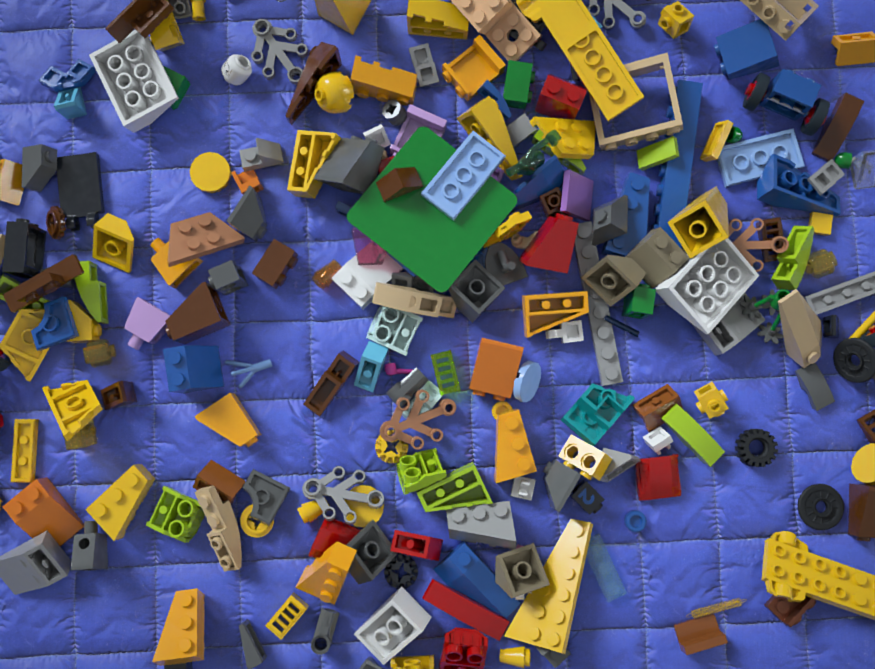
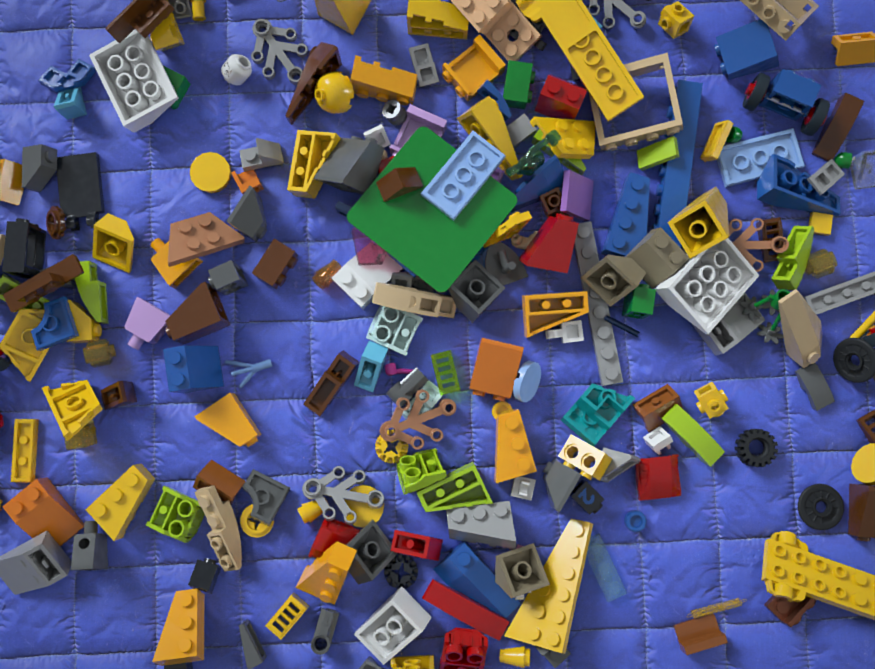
(204, 575): none -> black brick
(610, 220): dark grey slope -> none
(831, 326): black slope -> none

